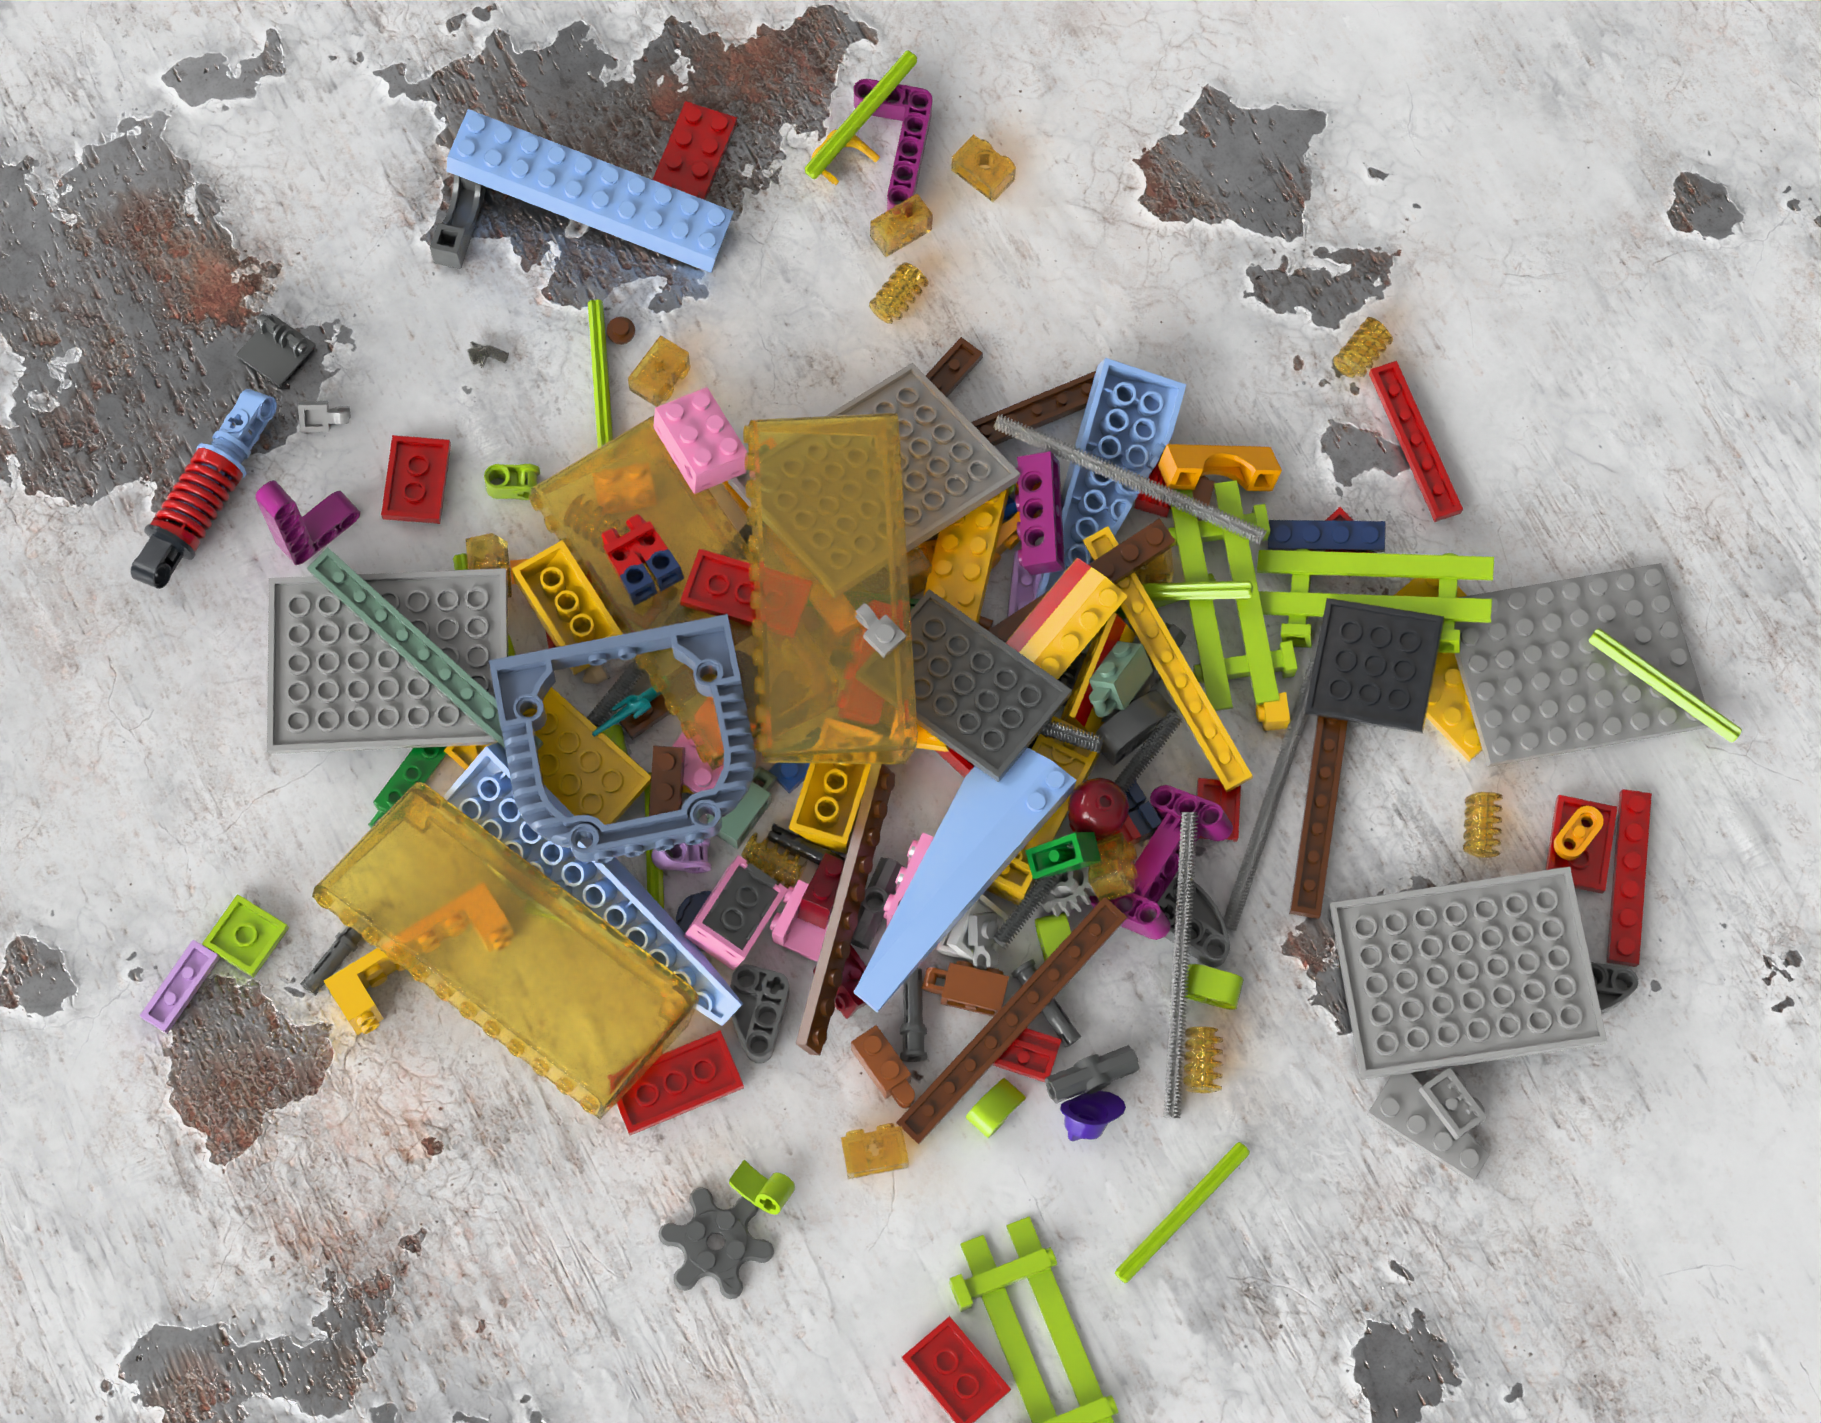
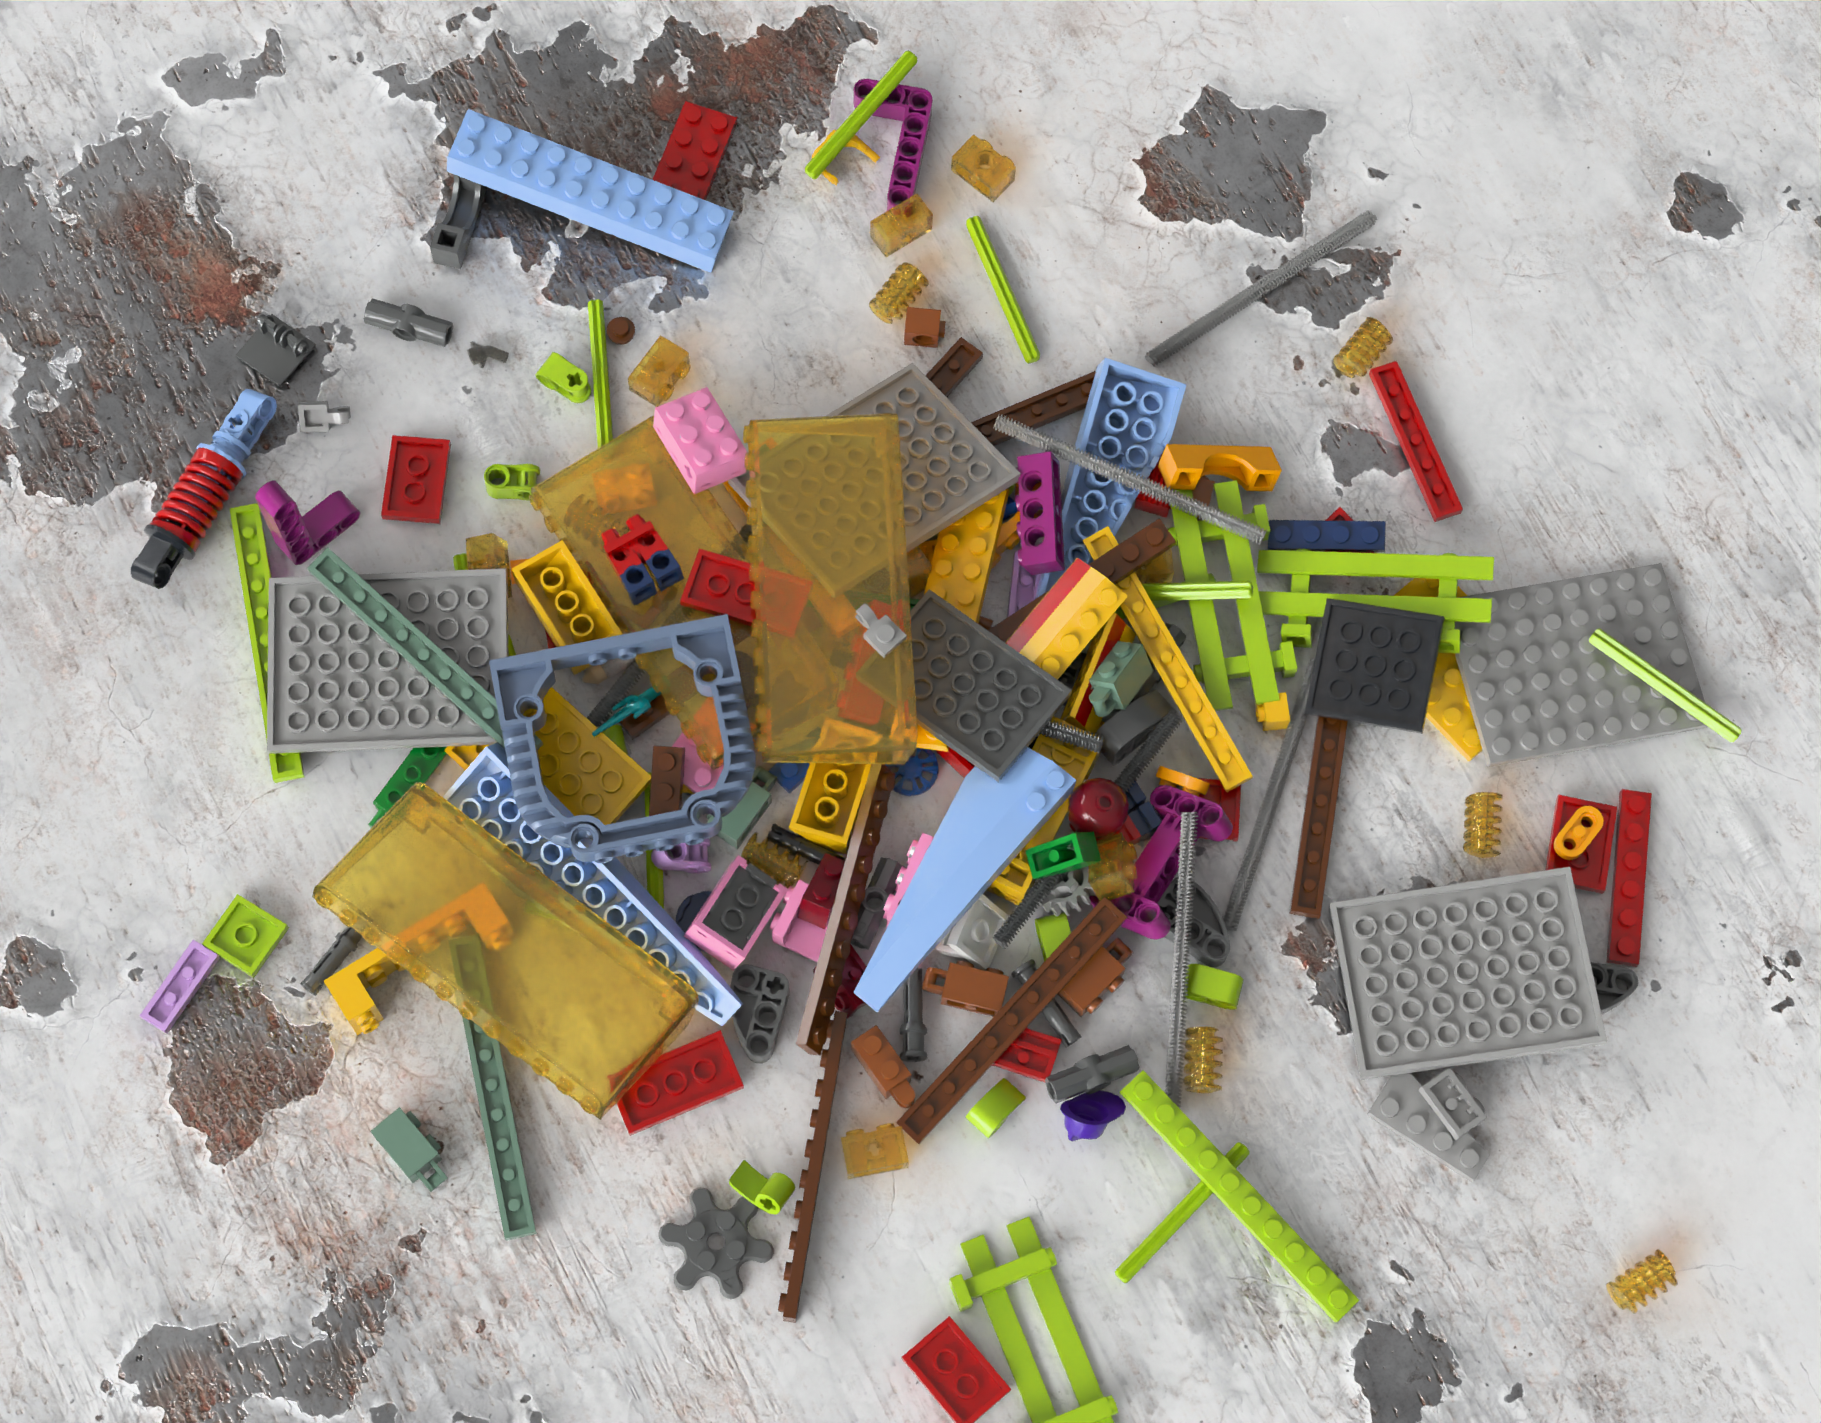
(255, 576): none -> lime plate
(408, 322): none -> dark grey piece
(409, 1147): none -> sand green brick
(500, 1133): none -> sand green plate
(564, 378): none -> lime piece
(811, 1178): none -> reddish brown plate
(912, 771): none -> blue wheel
(923, 327): none -> dark orange brick
(980, 933): light grey plate -> none
(1003, 289): none -> lime axle
(1096, 978): none -> dark orange brick
(1174, 779): none -> light orange plate
(1239, 1196): none -> lime plate
(1260, 287): none -> light grey axle
(1642, 1282): none -> clear yellow piece

